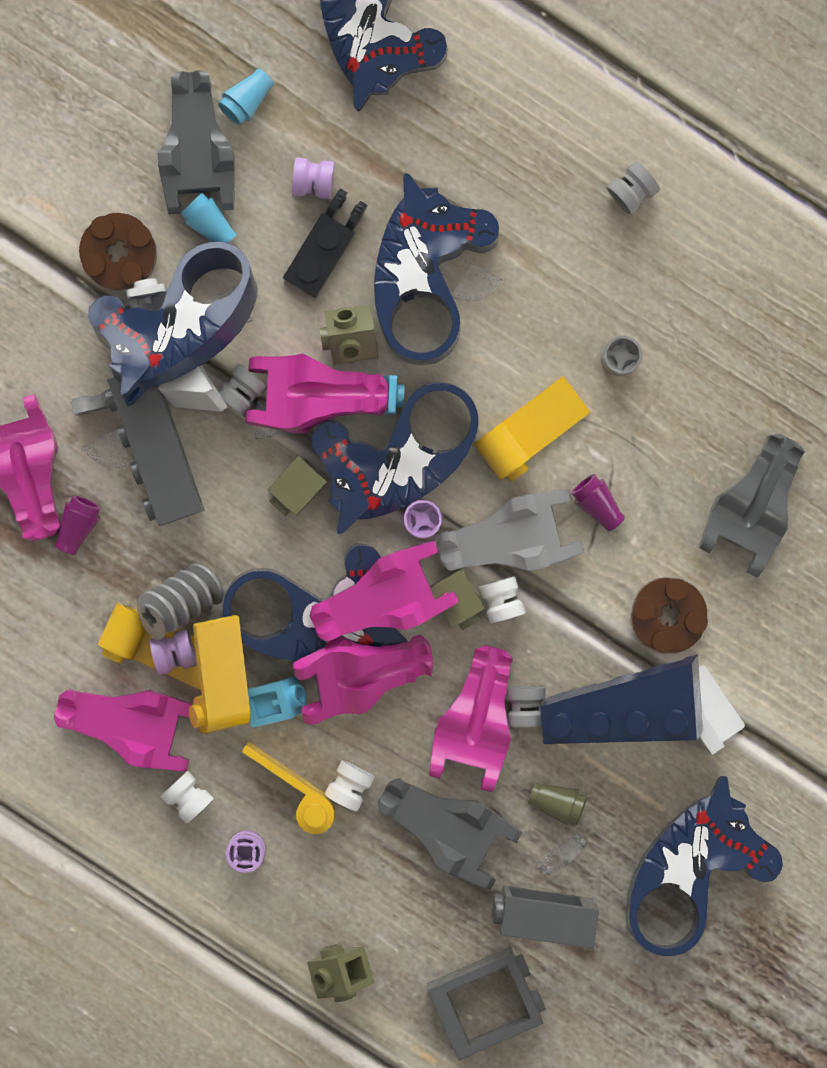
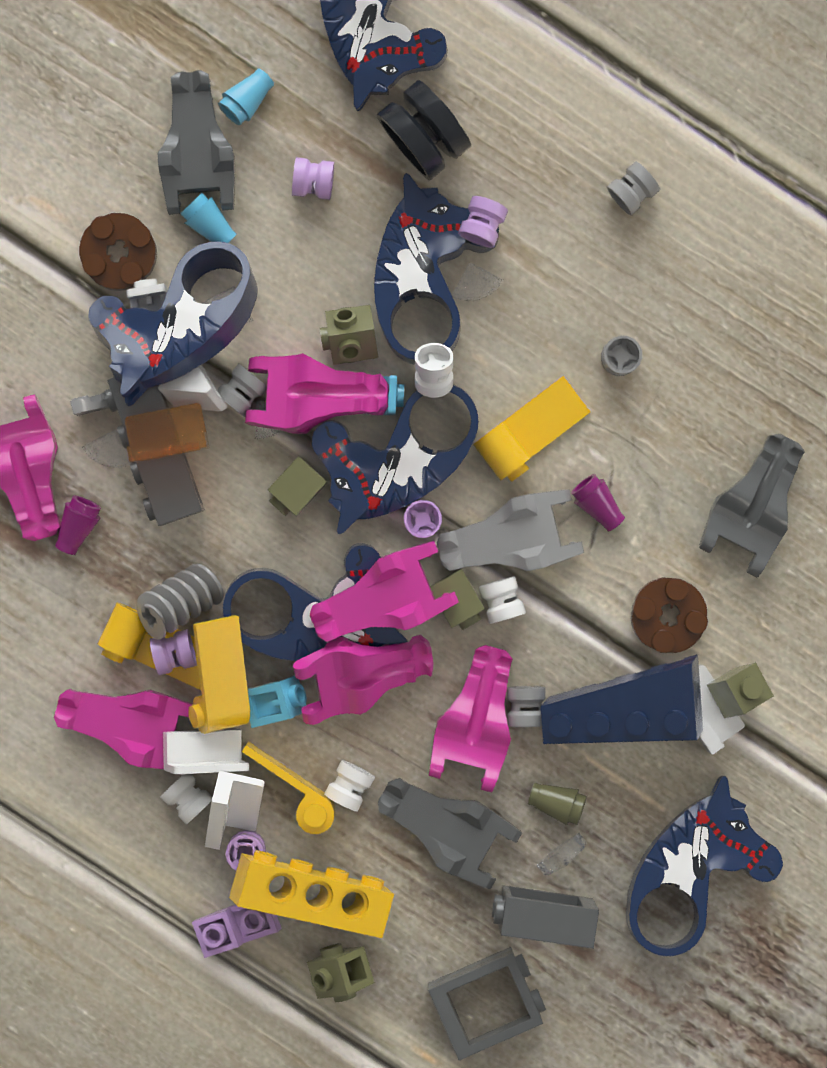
(166, 433): none -> clear orange panel
(203, 753): none -> white panel
(232, 928): none -> lavender slope
(233, 804): none -> white panel
(323, 247): black hinge -> none
(365, 916): none -> yellow brick
(428, 126): none -> black wheel
(433, 370): none -> white wheel
(483, 221): none -> lavender wheel
(740, 690): none -> olive brick

